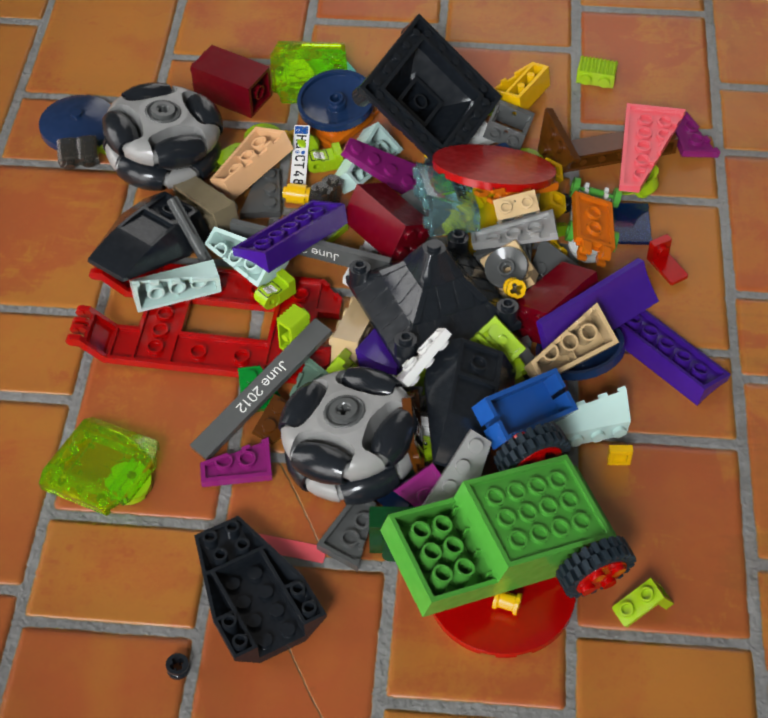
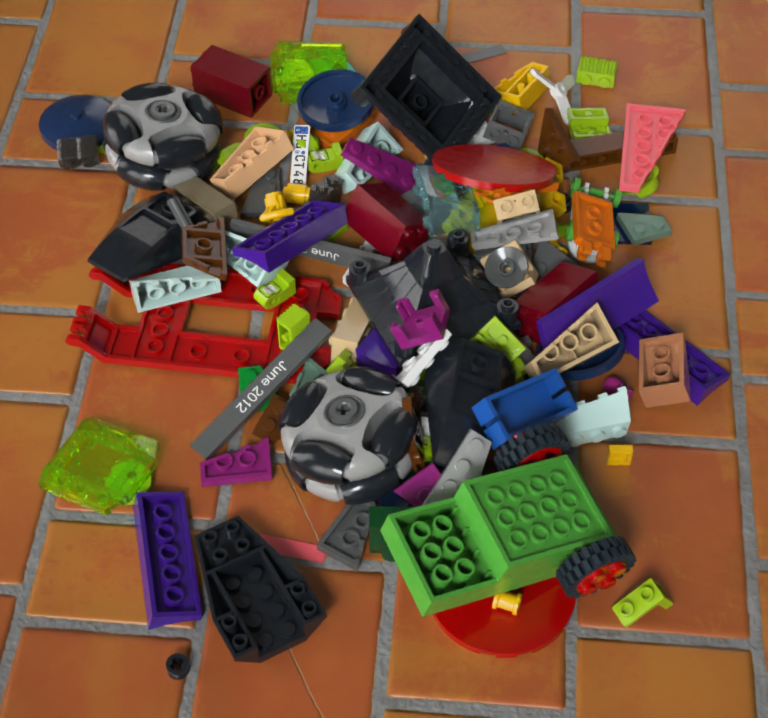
(166, 558): none -> dark purple arch
(205, 247): none -> reddish brown wing
(275, 208): none -> yellow piece
(423, 324): none -> magenta panel
(484, 53): none -> dark grey sticker
(507, 286): yellow bush -> none
(558, 91): none -> white piece
(587, 122): none -> lime slope
(612, 383): none -> dark pink cylinder
(643, 228): none -> sand green wing
(663, 262): red bracket -> none
(663, 370): none -> nougat slope
(692, 142): magenta wing -> none

